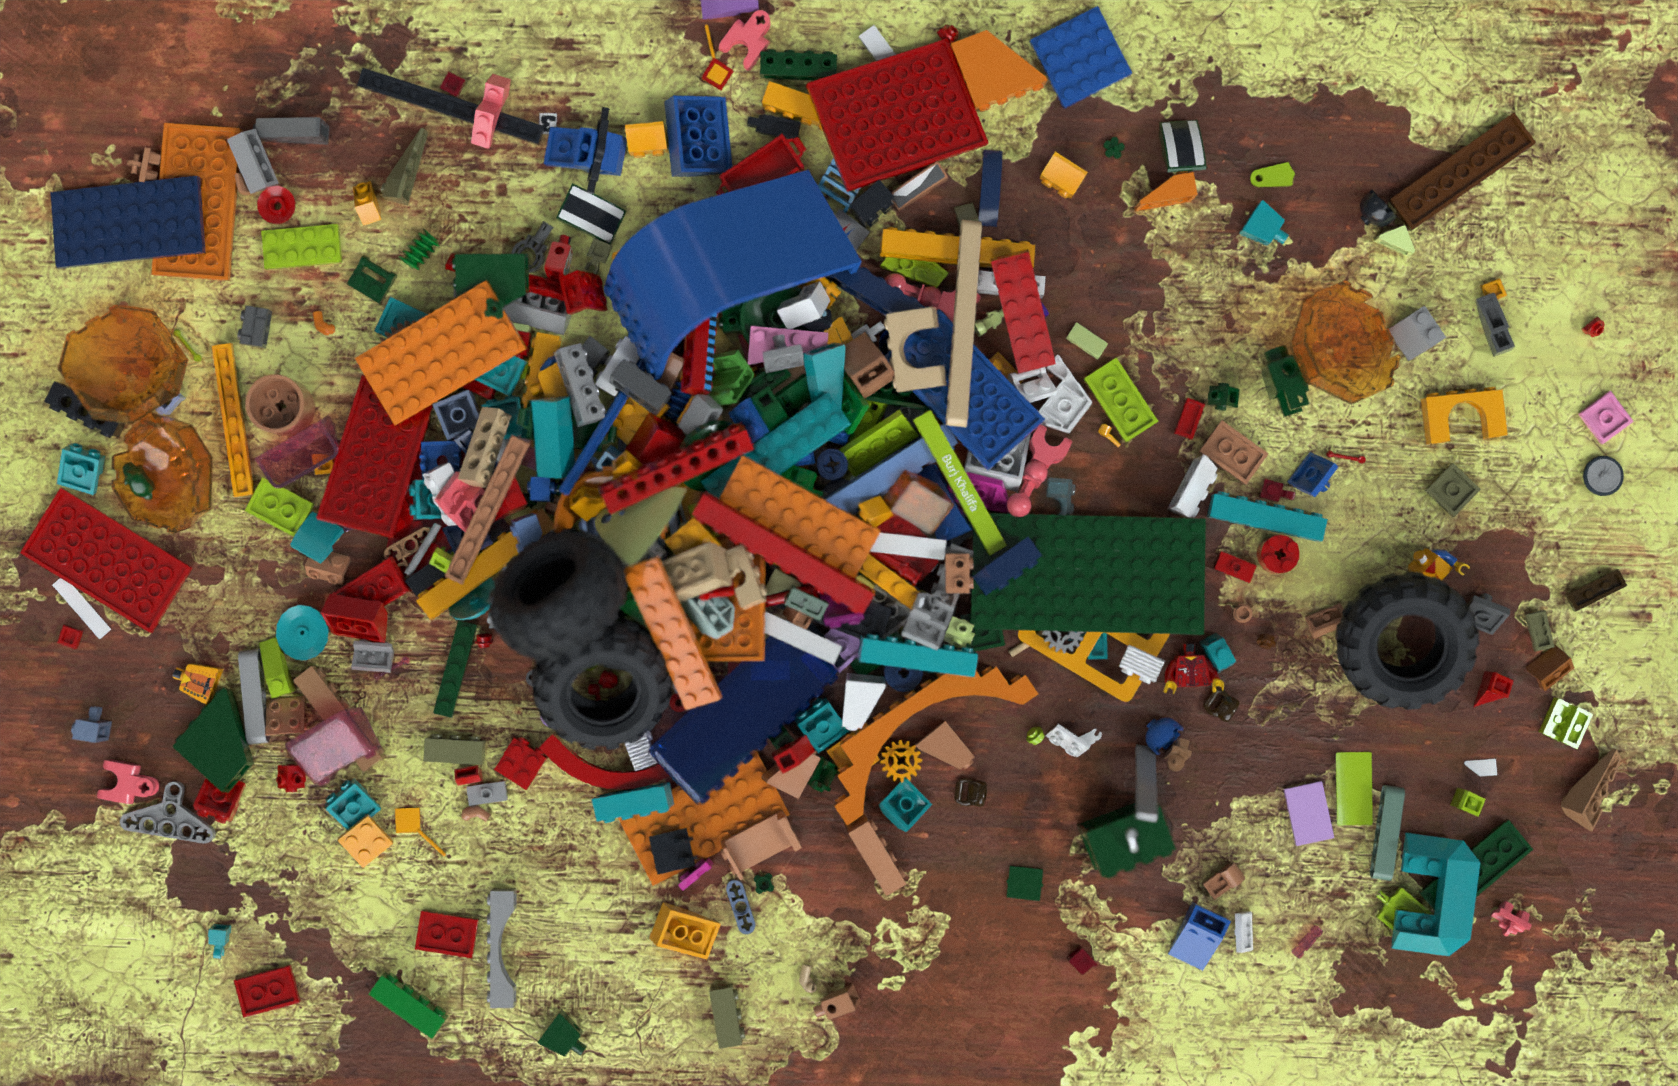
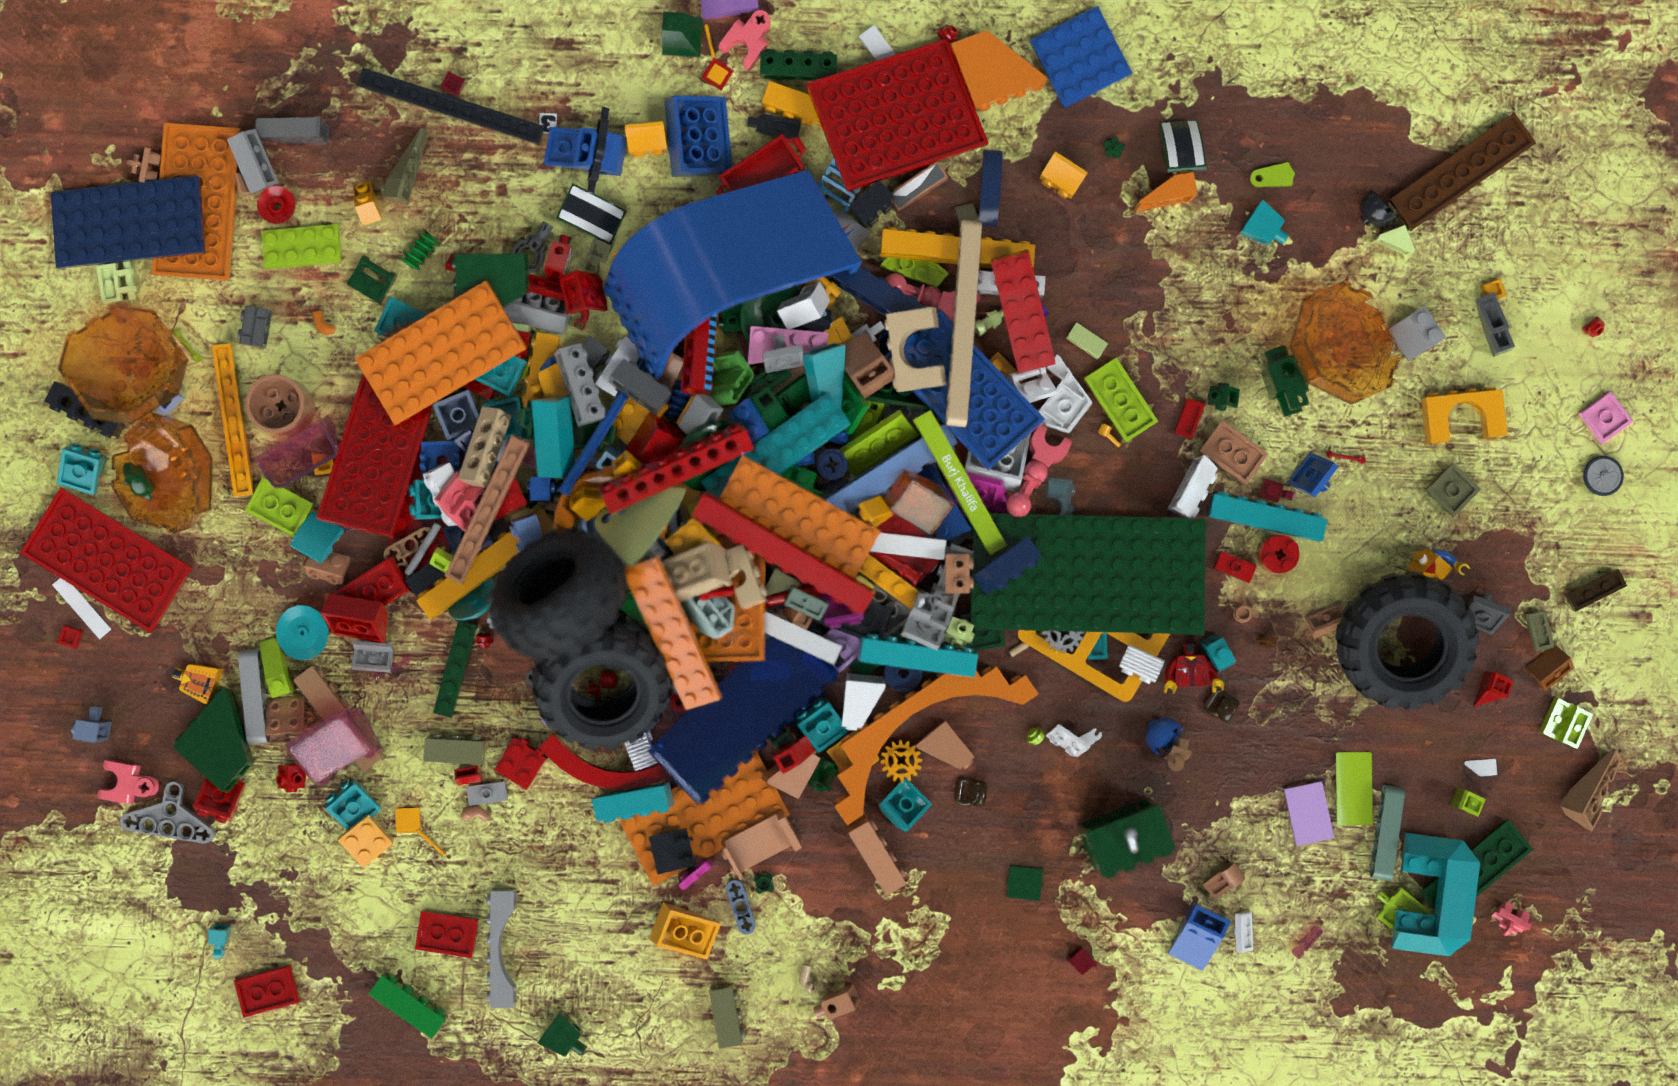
(110, 283): none -> yellowish green plate
(489, 109): coral arch -> none
(498, 313): dark green plate -> none
(584, 318): none -> red arm
(681, 35): none -> dark green slope
(1145, 783): light grey tile -> none

